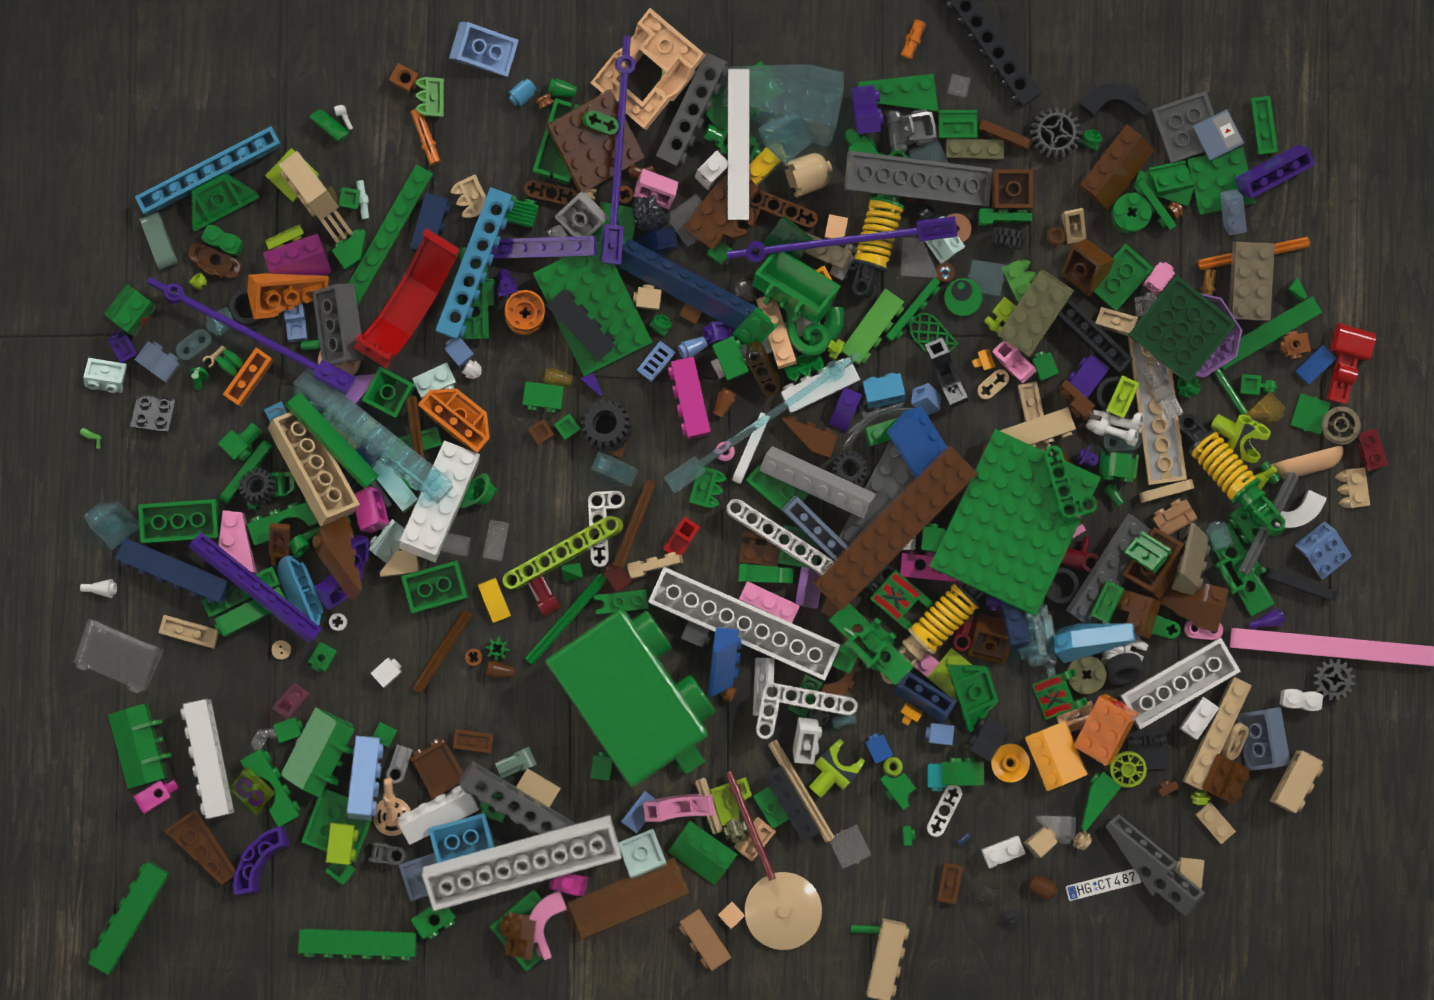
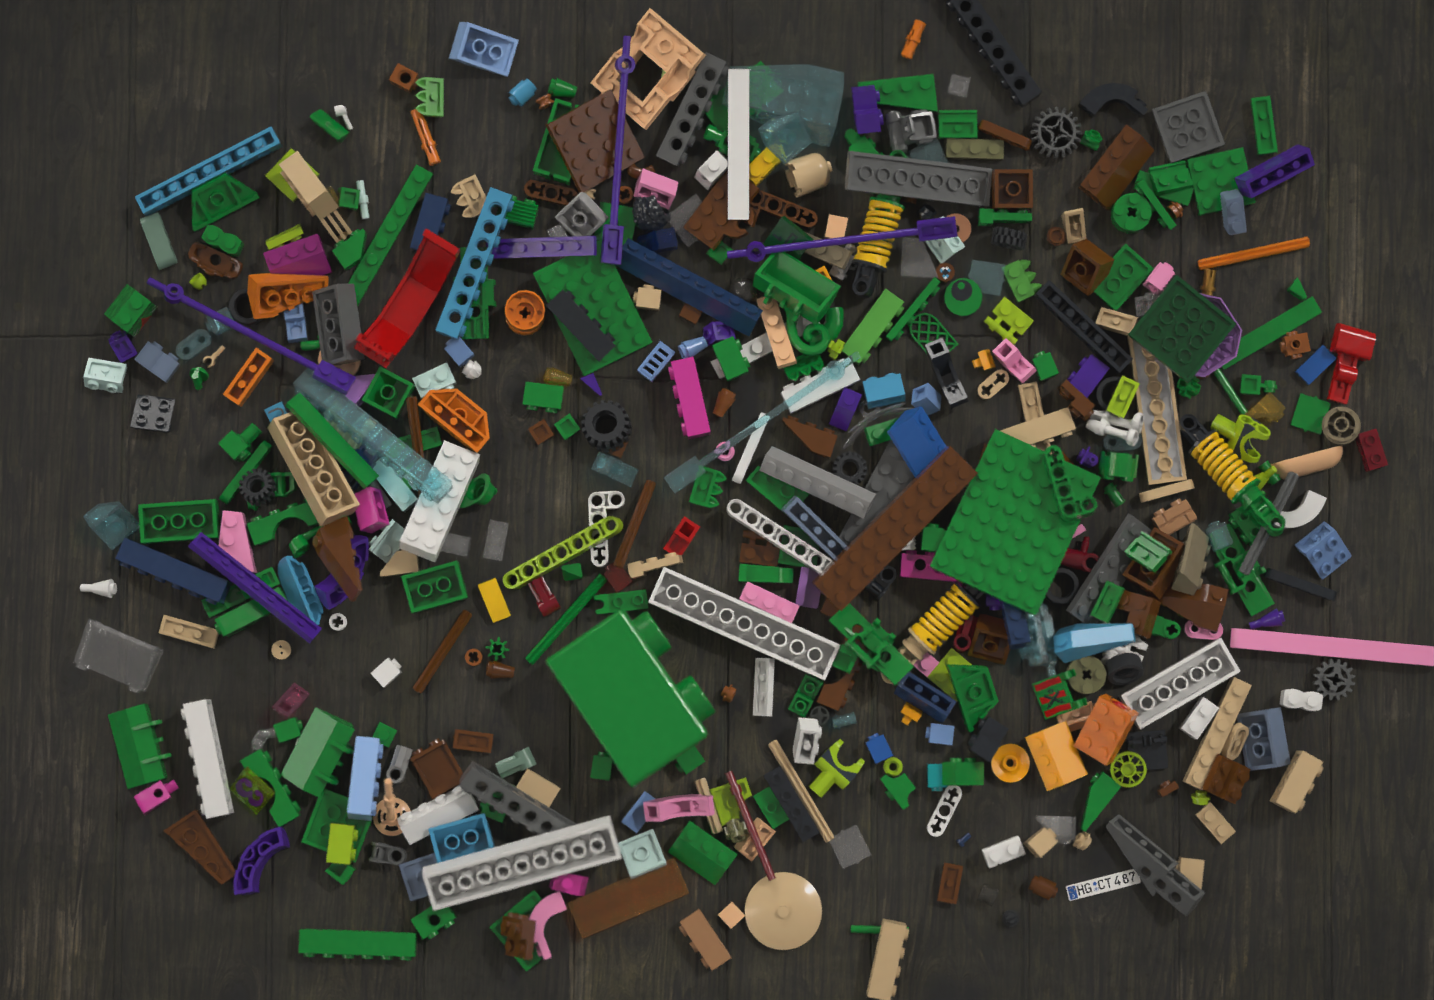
(90, 435): bright green piece -> none
(129, 917): green brick -> none
(230, 362): green wheel -> none
(279, 541): reddish brown hinge -> none
(322, 657): green brick -> none
(506, 286): dark purple hinge -> none
(602, 118): green beam -> none
(660, 324): green plate -> none
(696, 634): dark grey brick -> none
(724, 660): blue slope -> none
(755, 327): green plate -> none
(763, 360): dark brown beam -> none
(799, 701): white beam -> none
(897, 596): flag -> none
(908, 835): green plate -> none
(1035, 312): olive brick -> none
(1162, 391): clear piece -> none
(1218, 135): sand blue tile -> none
(1251, 280): dark tan brick -> none
(1355, 488): tan plate -> none

